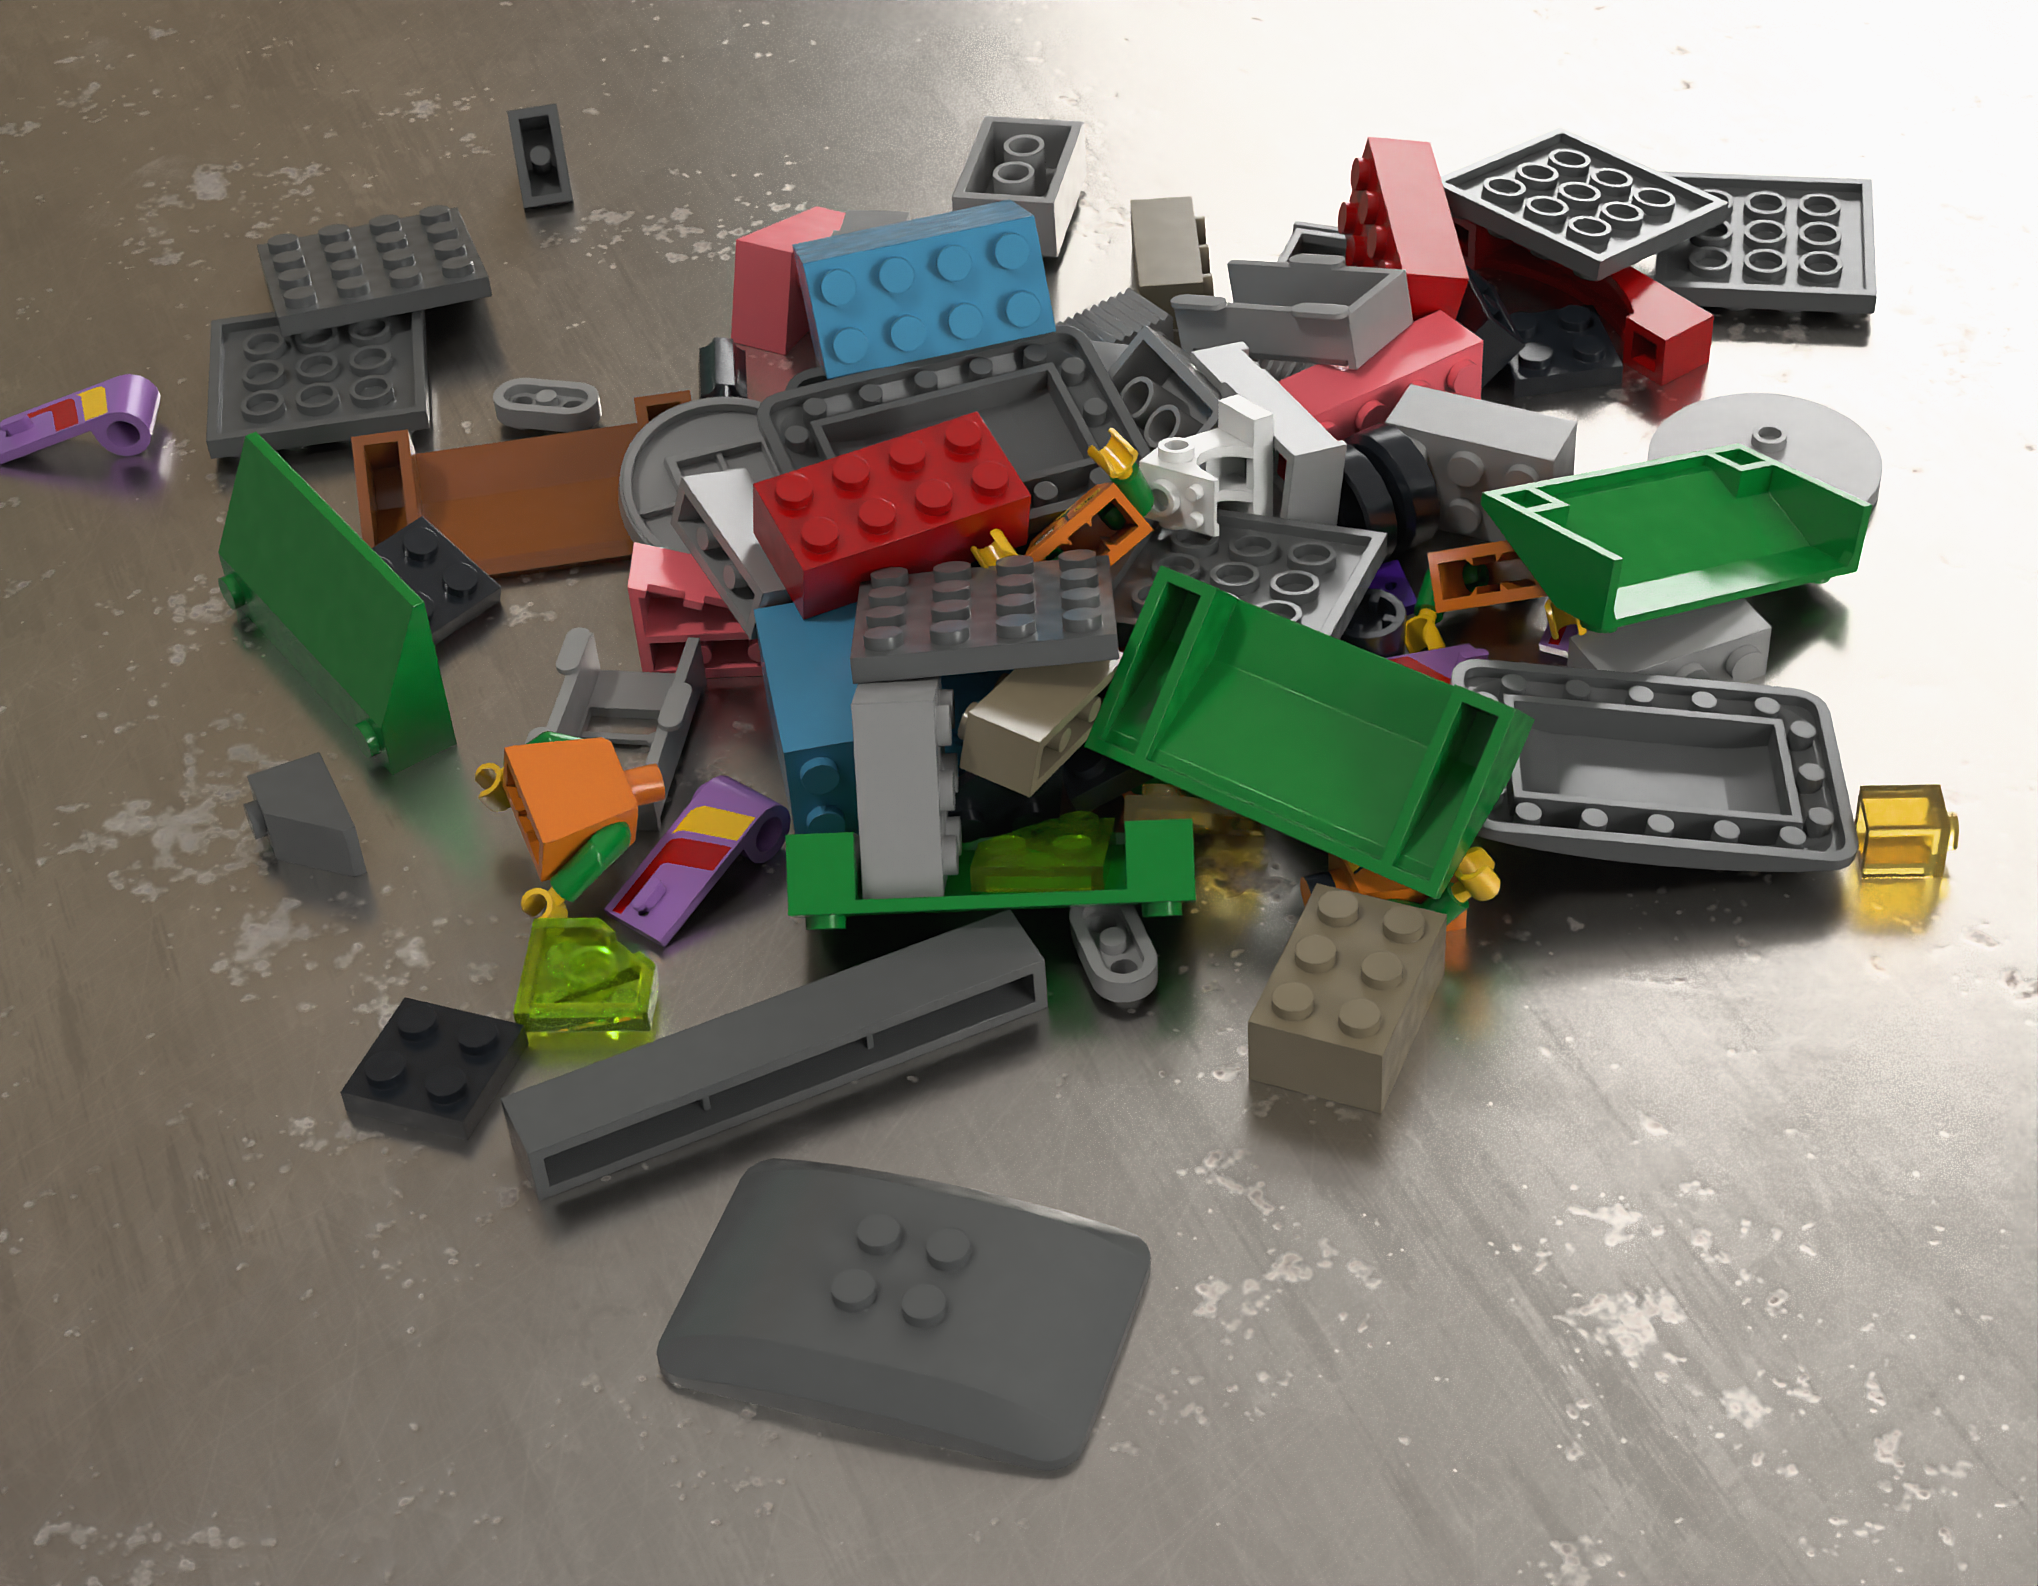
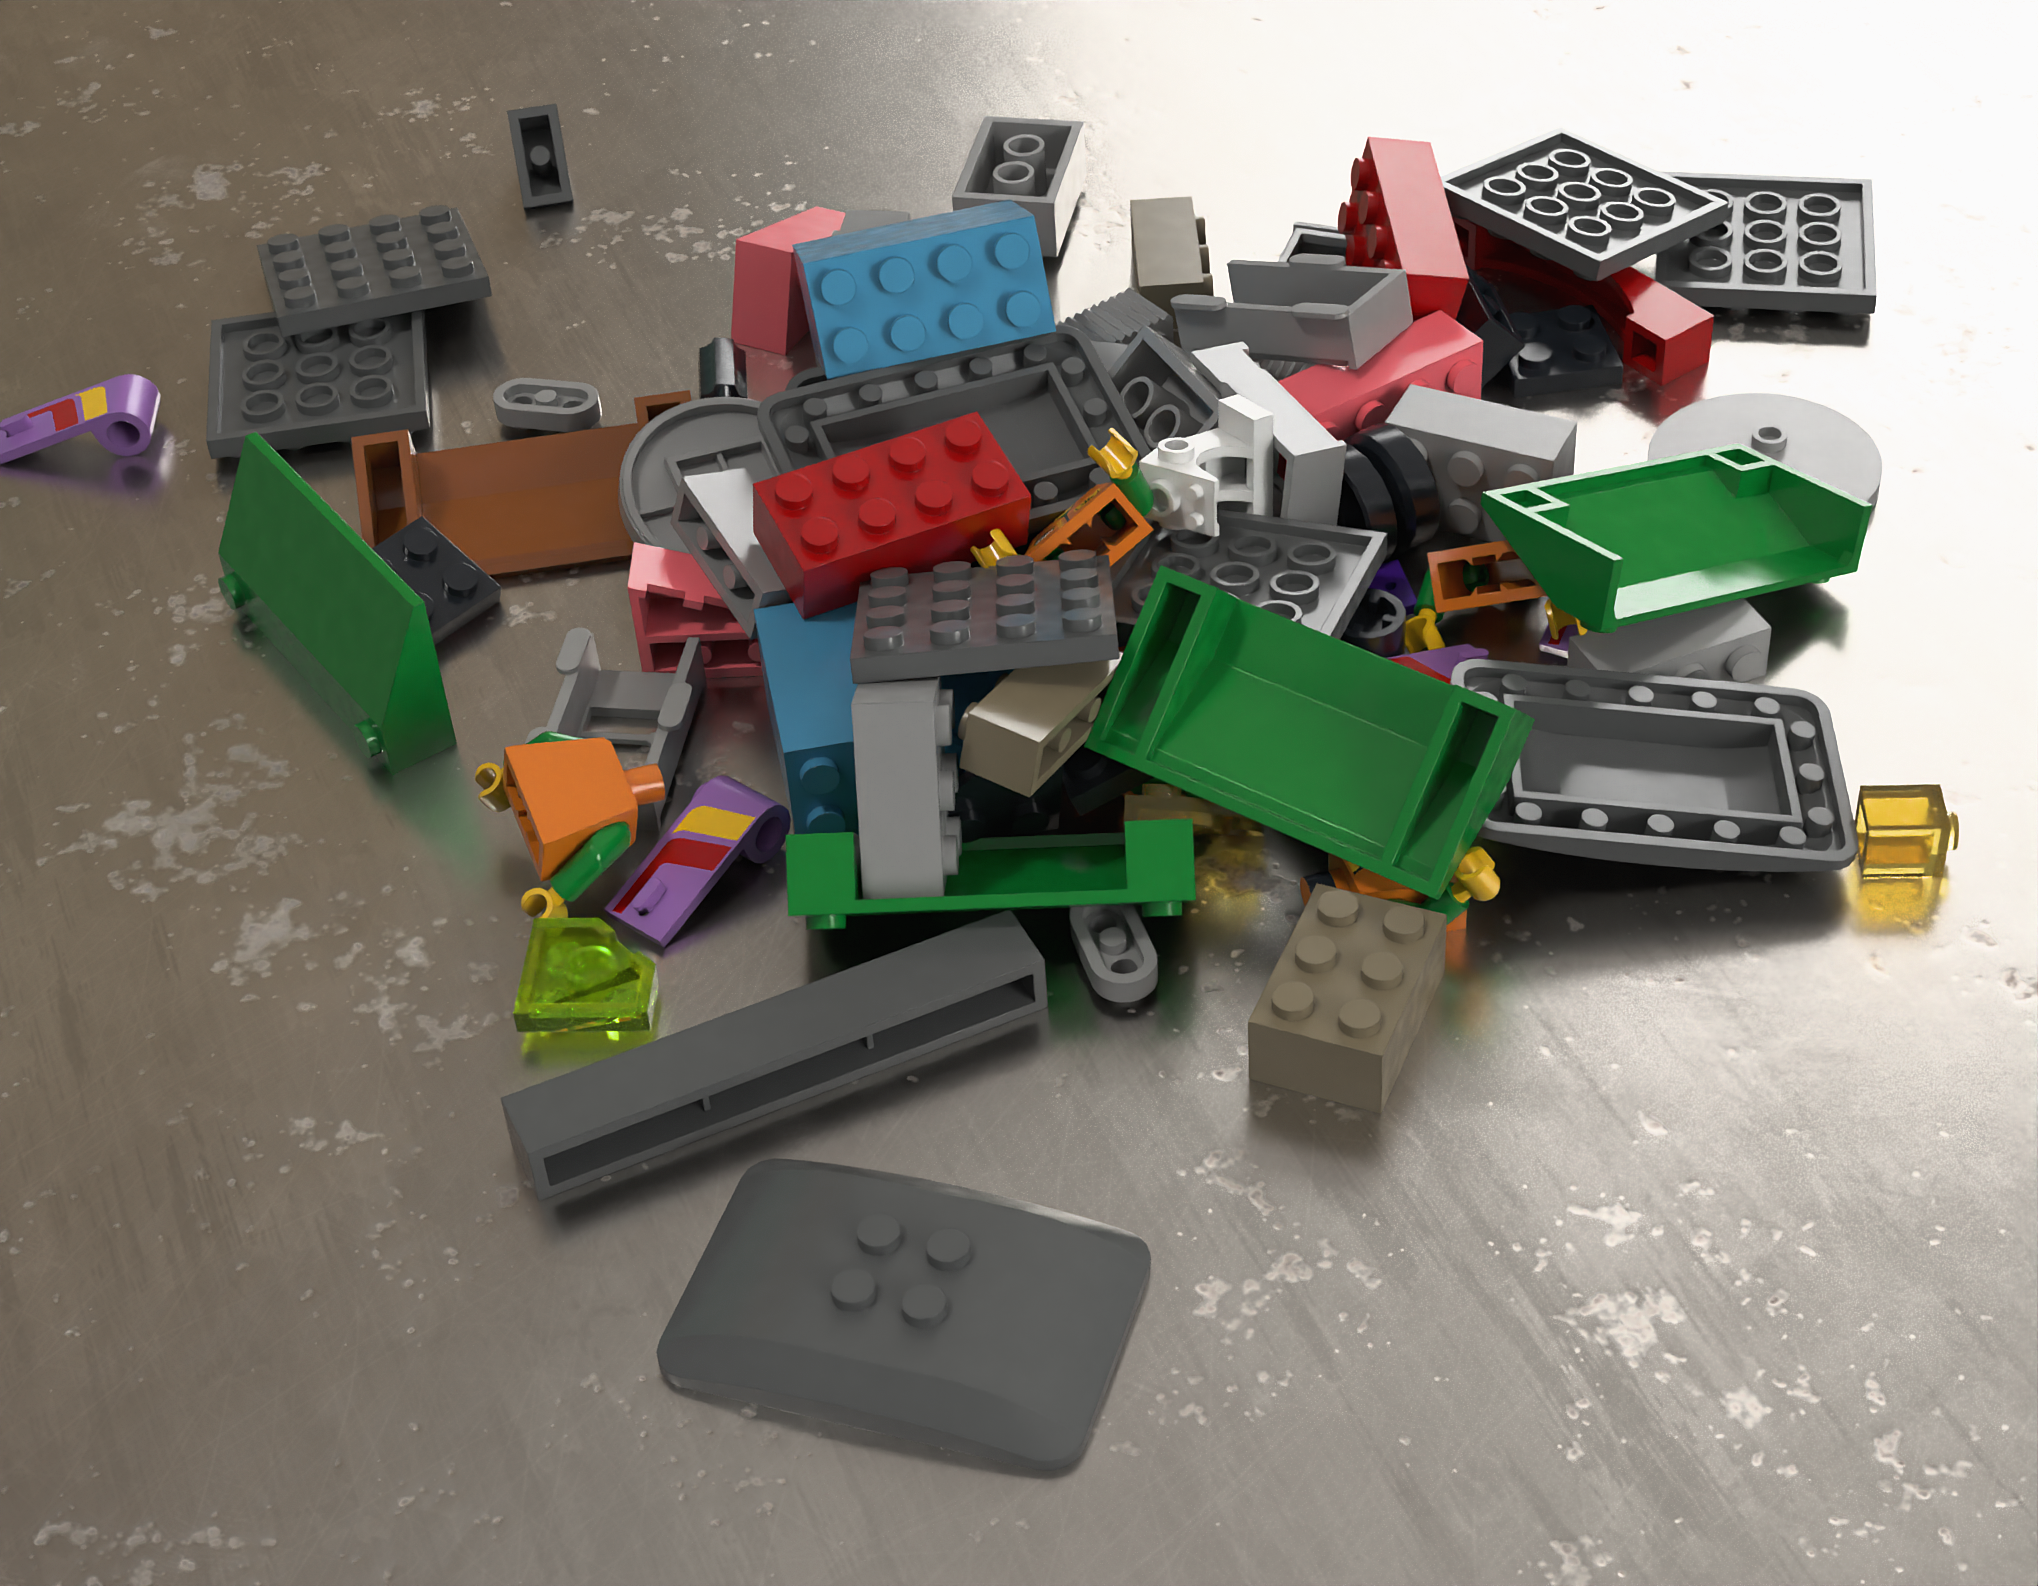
(304, 817): dark grey slope -> none
(435, 1068): black plate -> none
(1047, 856): clear neon green plate -> none

